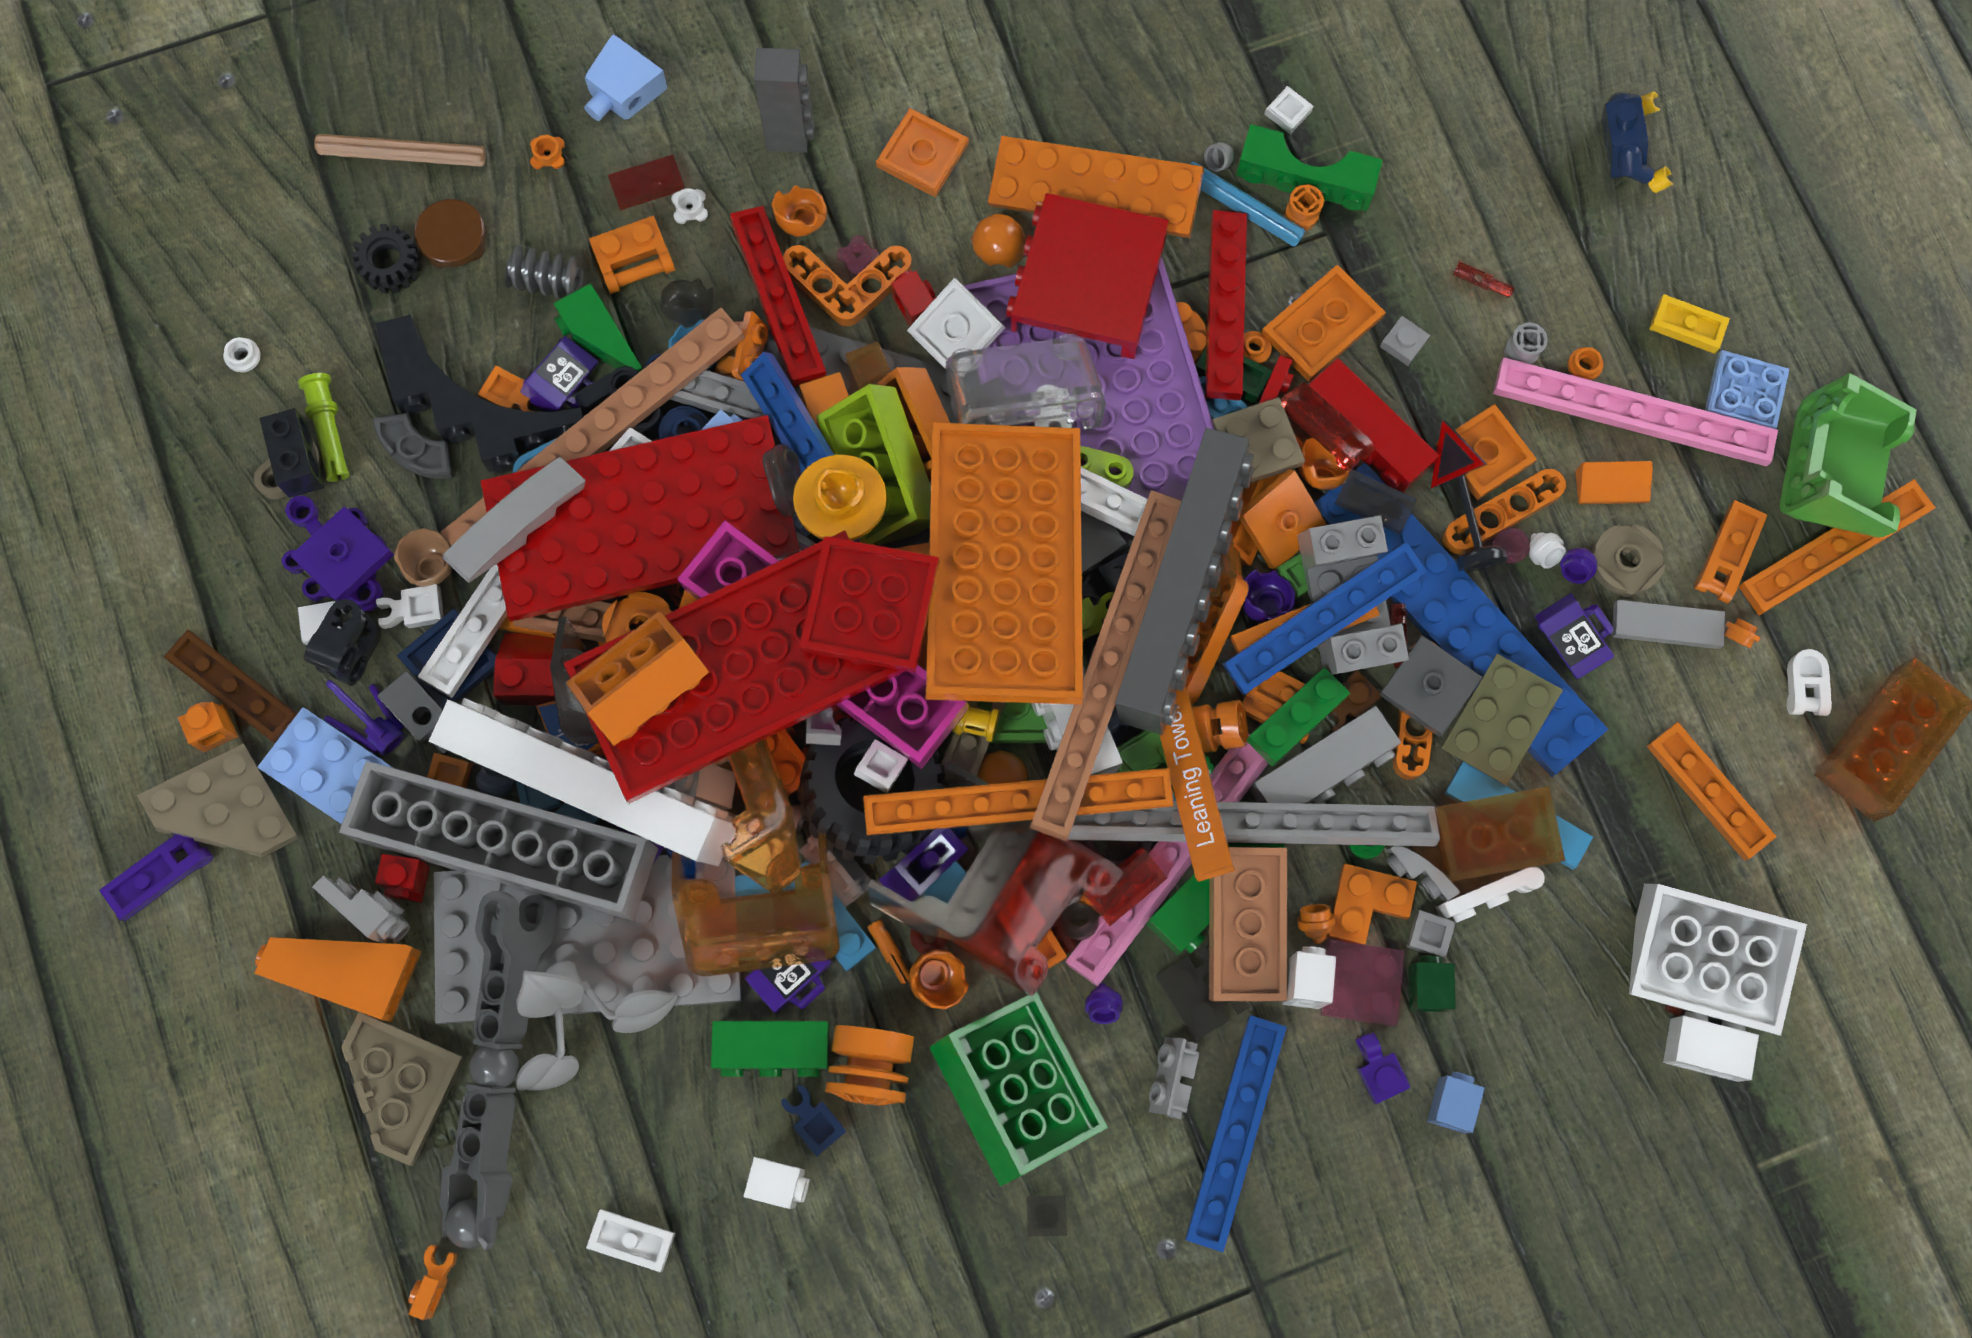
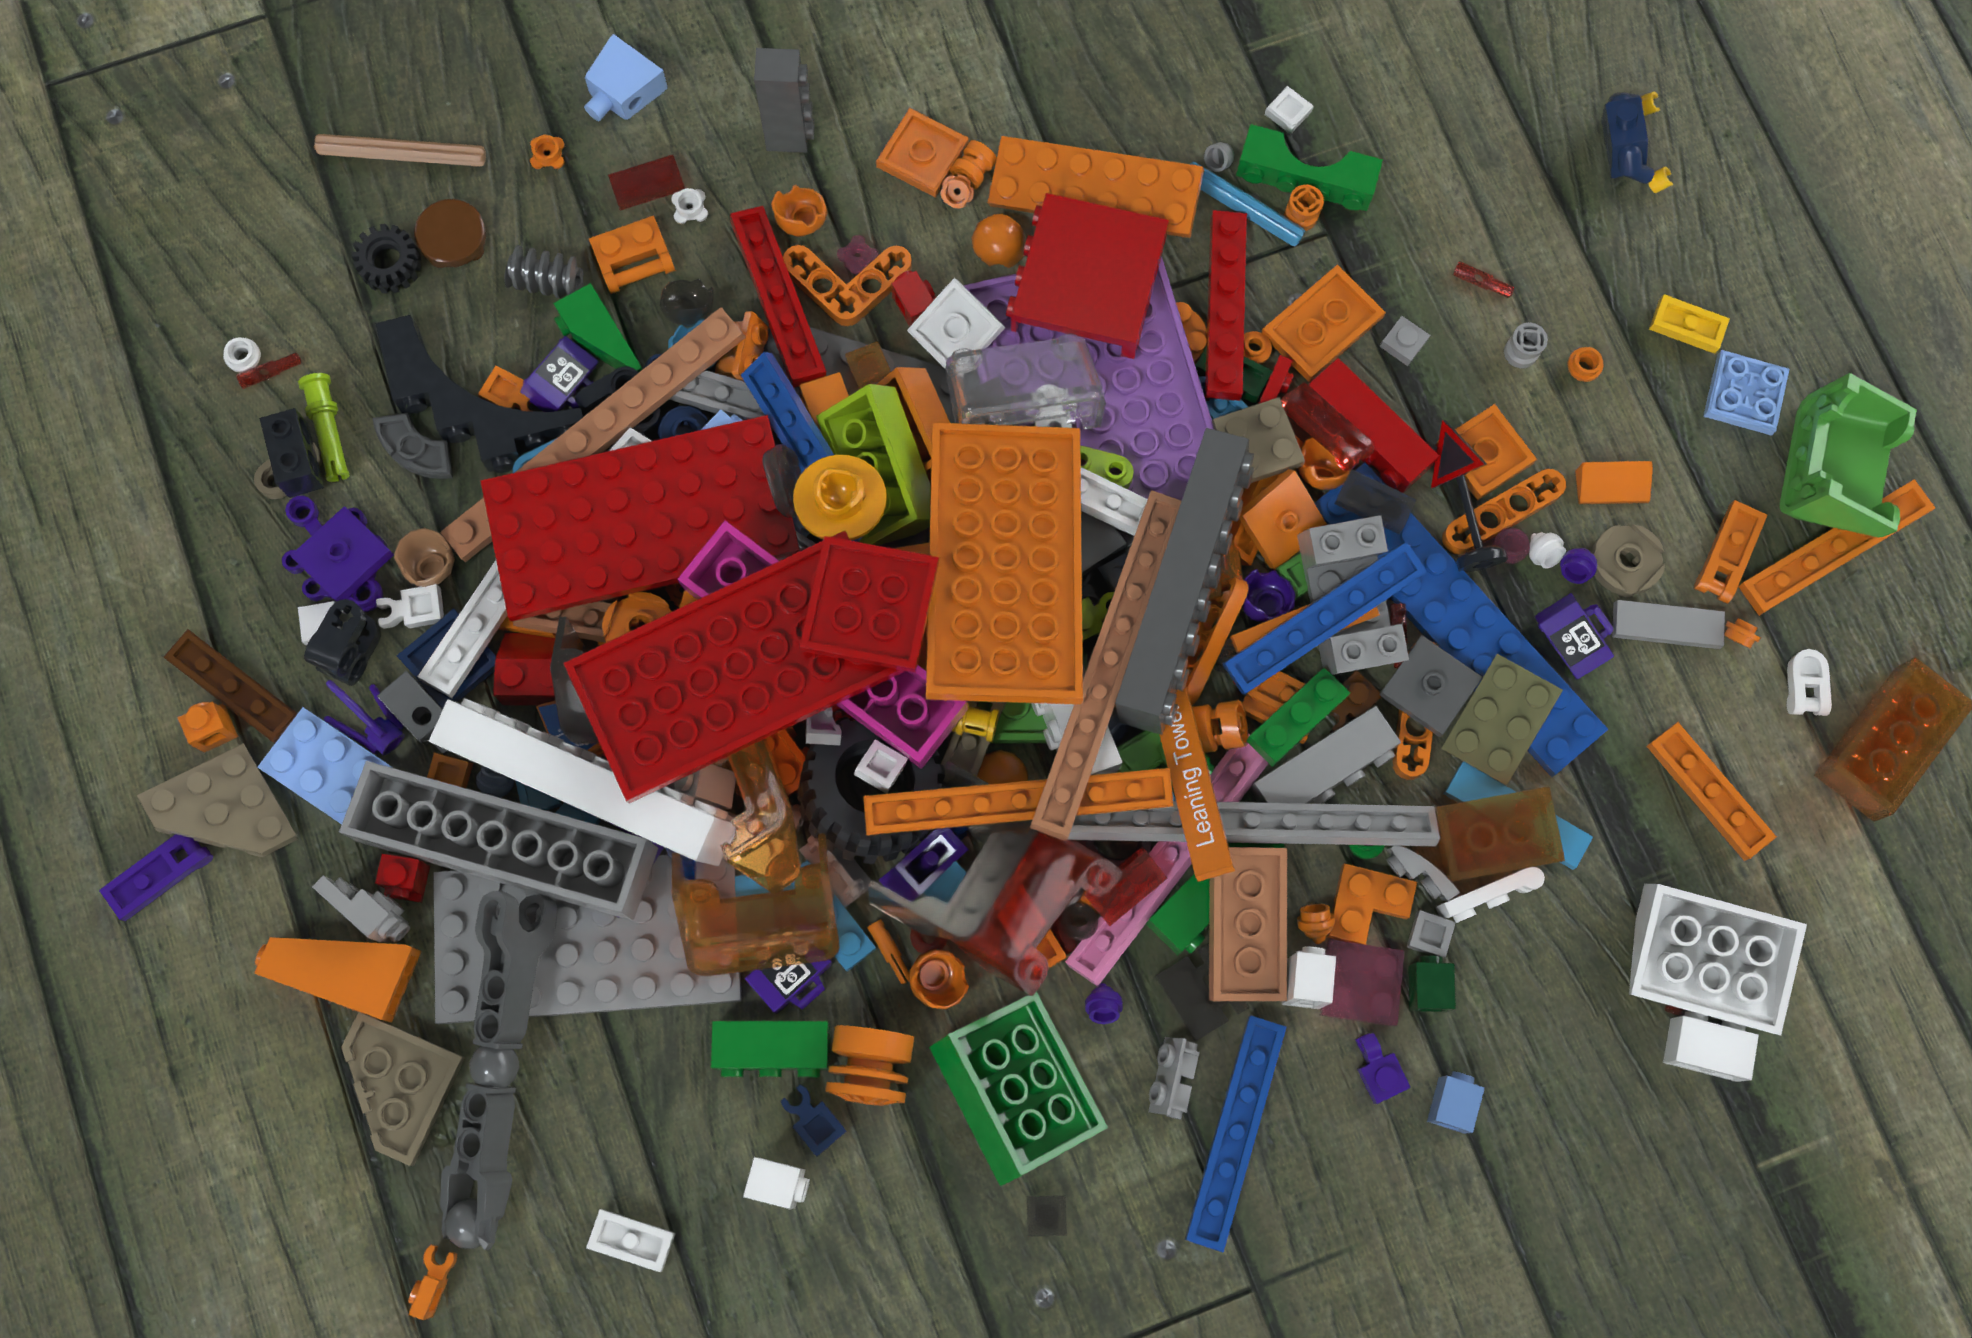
(252, 376): none -> clear red pin
(512, 519): light grey slope -> none
(562, 988): light grey plant -> none
(637, 678): orange slope -> none
(950, 197): none -> orange plate
(974, 163): none -> orange wheel
(1635, 412): bright pink plate -> none

